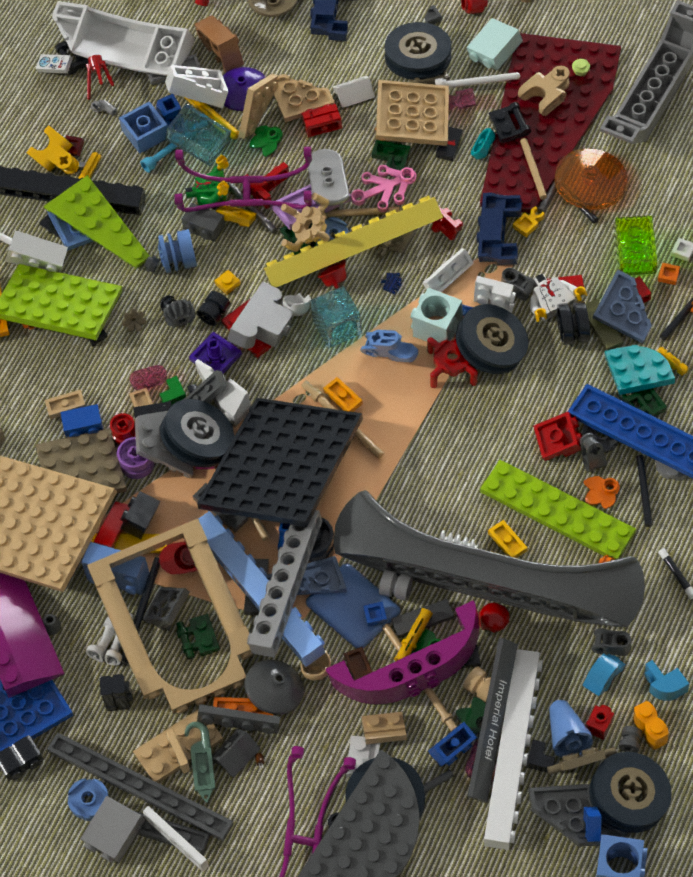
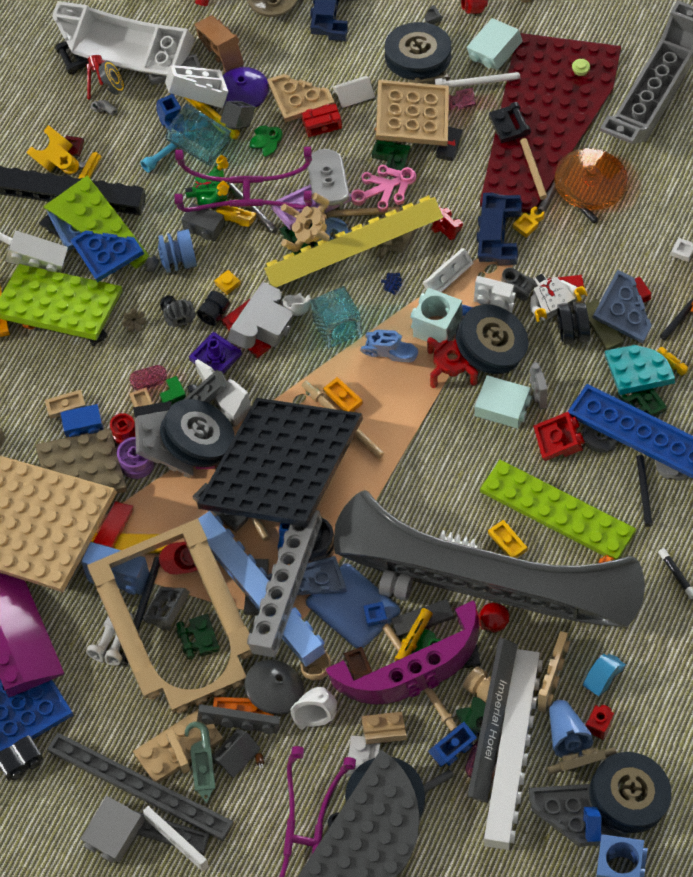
(53, 627): dark grey bar -> none
(54, 63): white tile -> none
(76, 798): medium blue plate -> none
(105, 252): none -> blue plate
(112, 77): none -> dark grey tile
(115, 692): black brick -> none
(139, 515): black brick -> none
(144, 127): medium blue brick -> none
(237, 114): none -> dark grey brick
(256, 103): tan plate -> none
(262, 190): red bracket -> none
(314, 708): none -> white helmet
(333, 274): red piece -> none
(483, 143): teal plate -> none
(503, 402): none -> light aqua brick
(537, 759): black piece -> none
(539, 385): none -> light grey plate
(549, 87): tan piece -> none
(551, 681): none -> tan wing
(592, 452): dark grey piece -> none
(599, 492): orange plate -> none
(610, 642): dark grey piece -> none
(631, 738): dark grey wheel -> none
(635, 245): clear neon green brick -> none
(654, 728): light orange brick -> none
(666, 686): dark azure brick -> none
(668, 273): orange plate -> none

